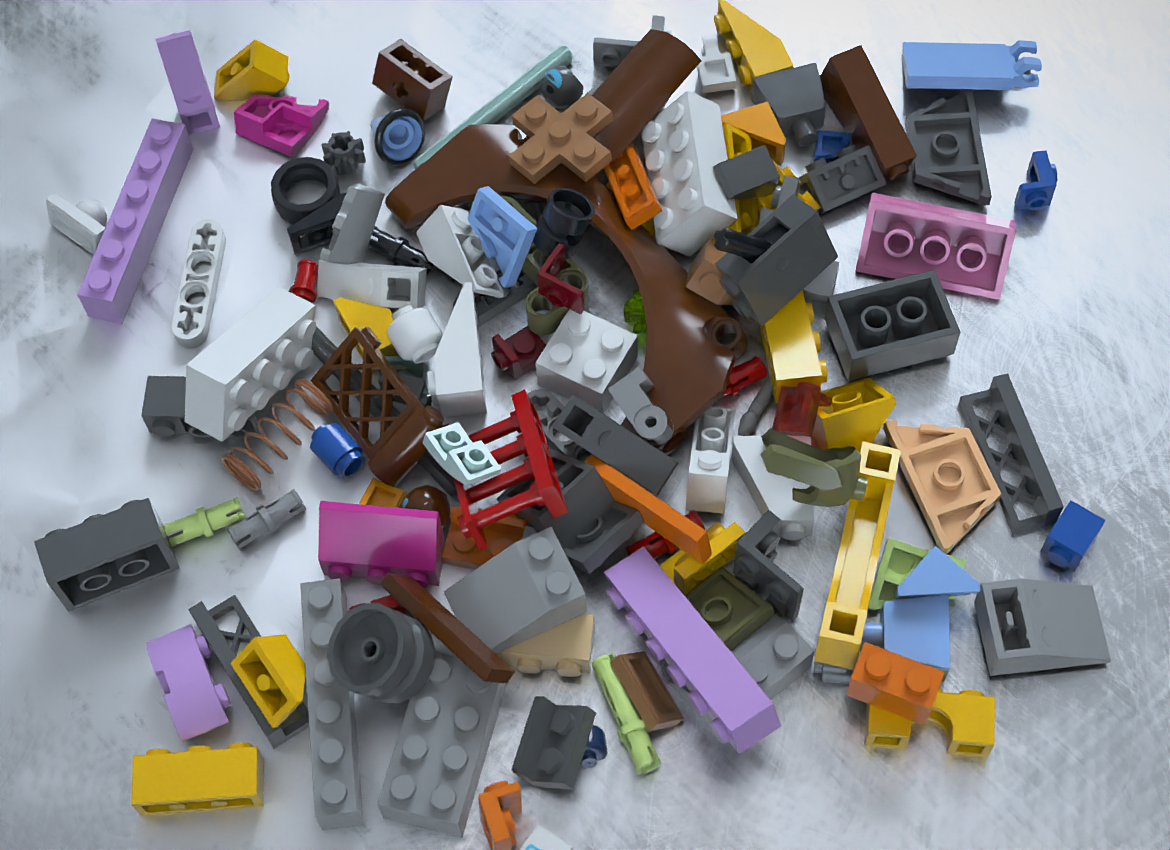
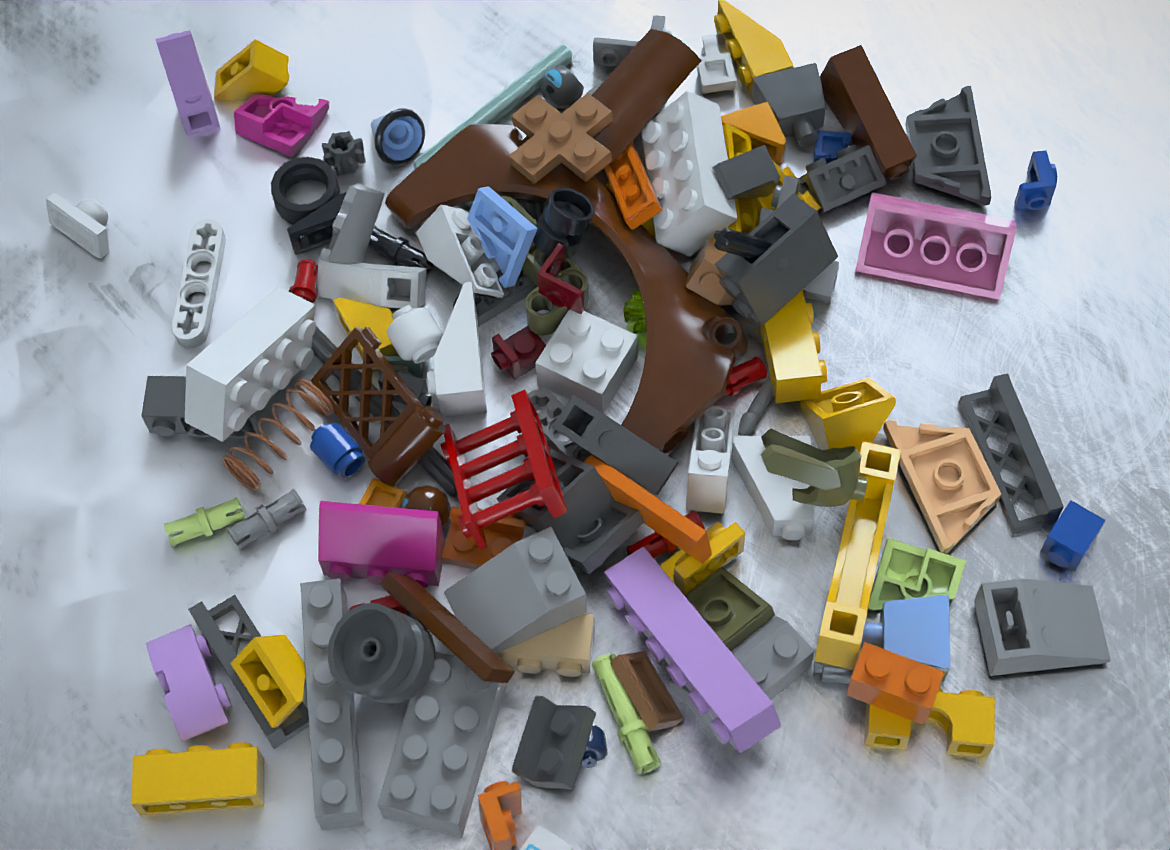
(106, 554): dark grey brick -> none
(136, 221): lavender brick -> none
(412, 79): reddish brown brick -> none
(459, 456): light aqua slope -> none
(644, 416): light grey leg -> none
(757, 571): dark grey bracket -> none
(798, 409): clear red bracket -> none
(891, 325): dark grey brick -> none
(936, 576): light blue slope -> none
(970, 65): light blue tile -> none

